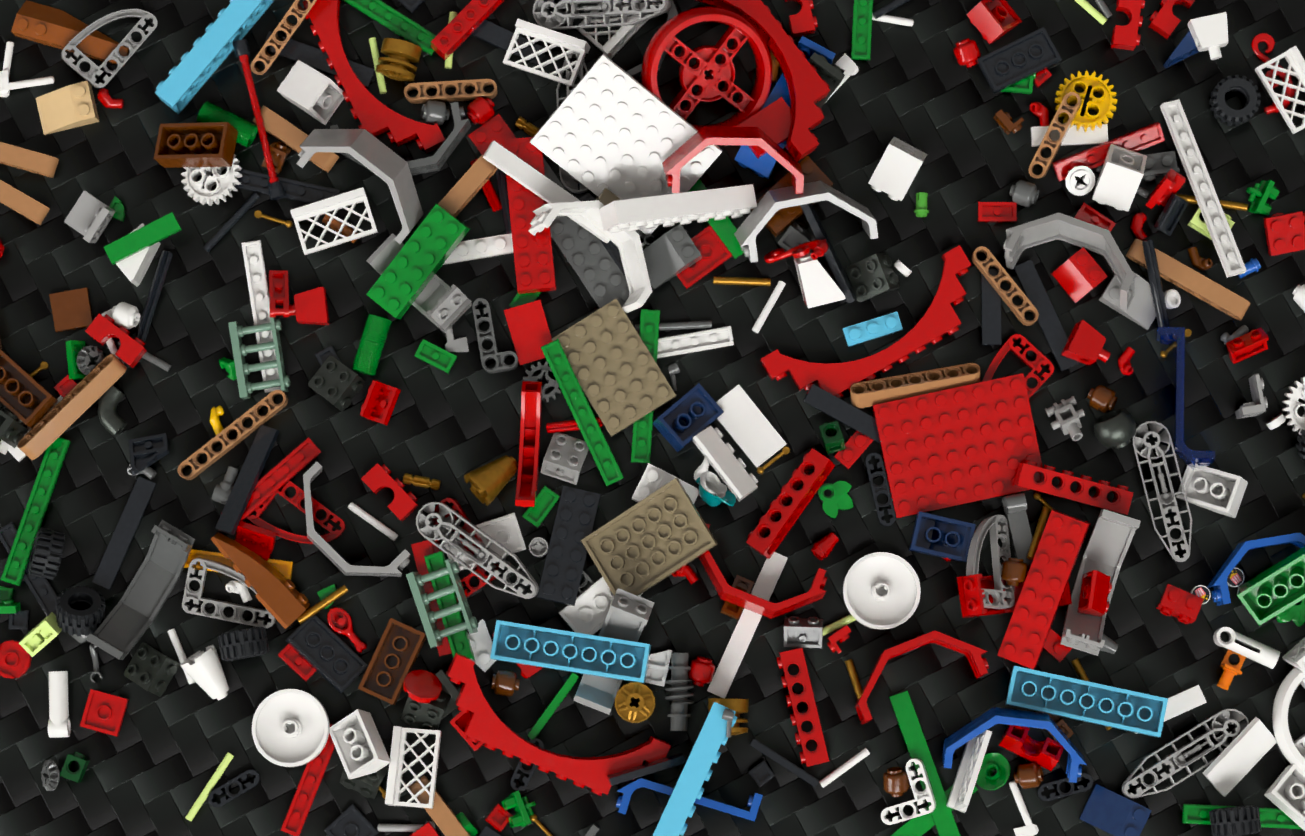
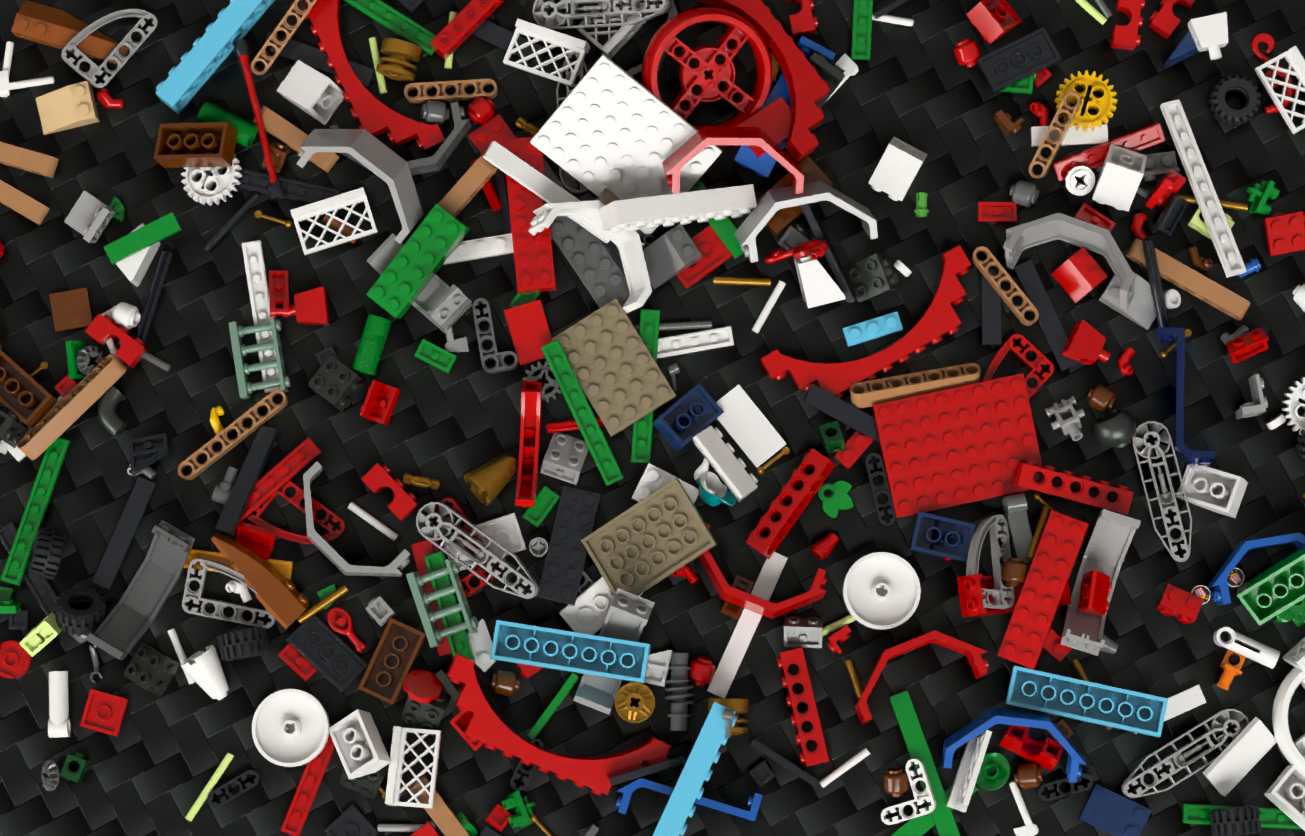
(229, 366): green tile -> none
(380, 610): none -> light grey bracket

